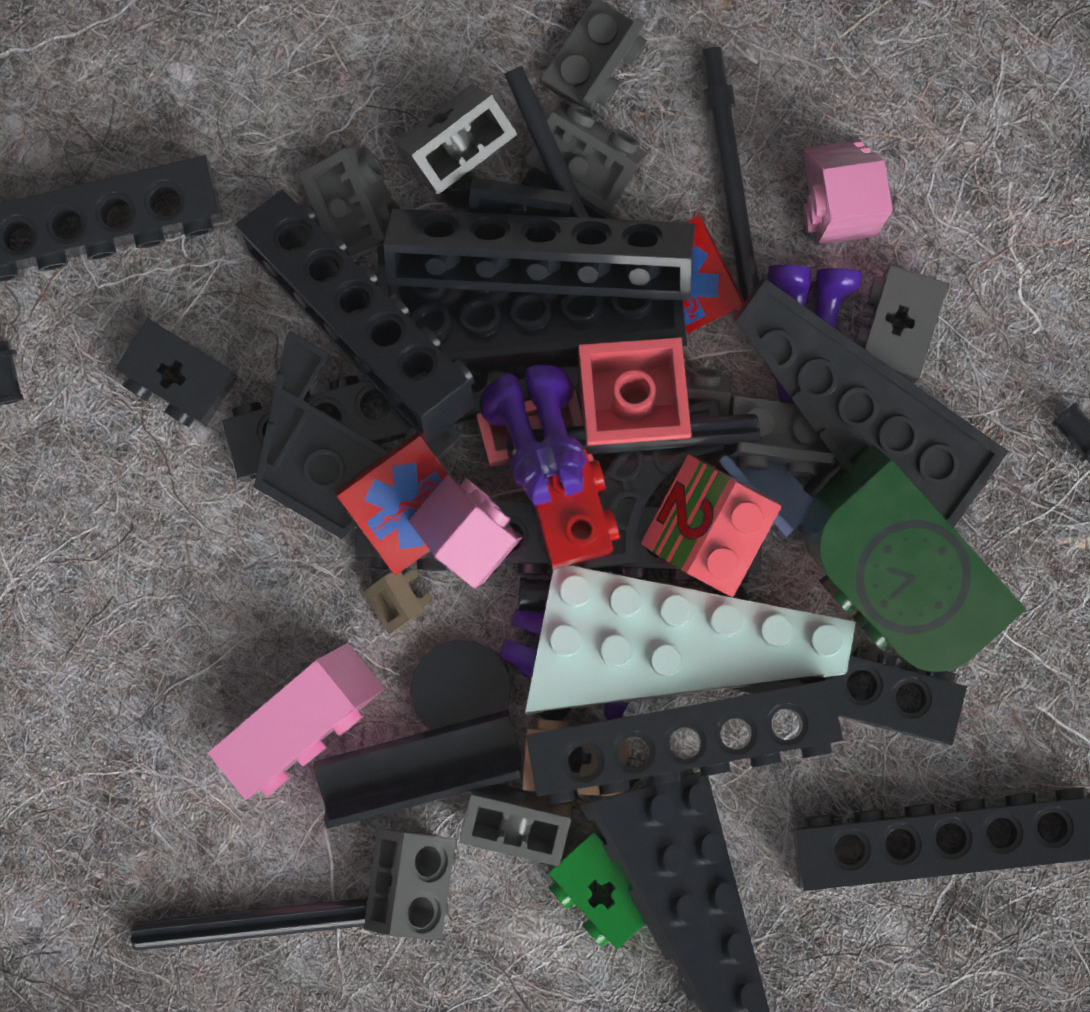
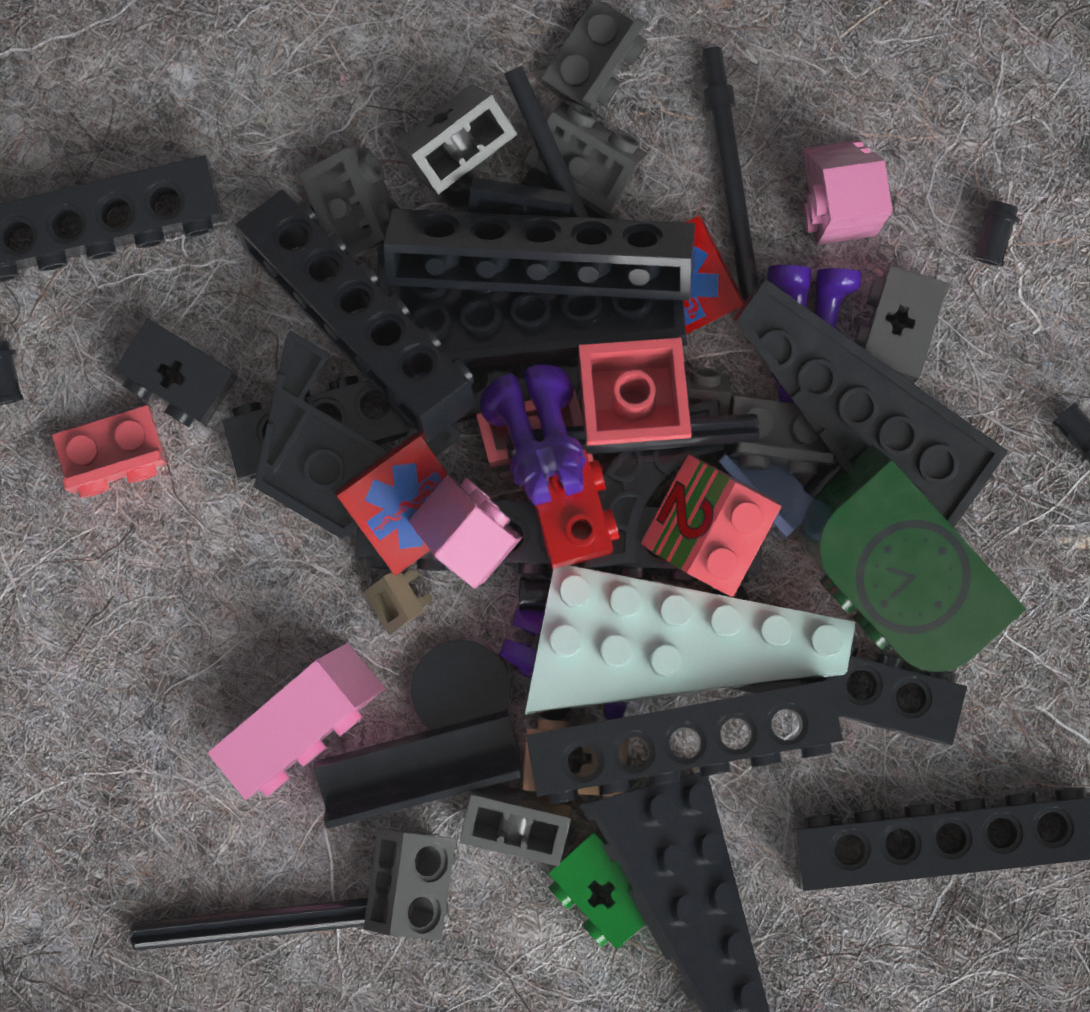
(109, 451): none -> coral bracket
(995, 233): none -> black pin

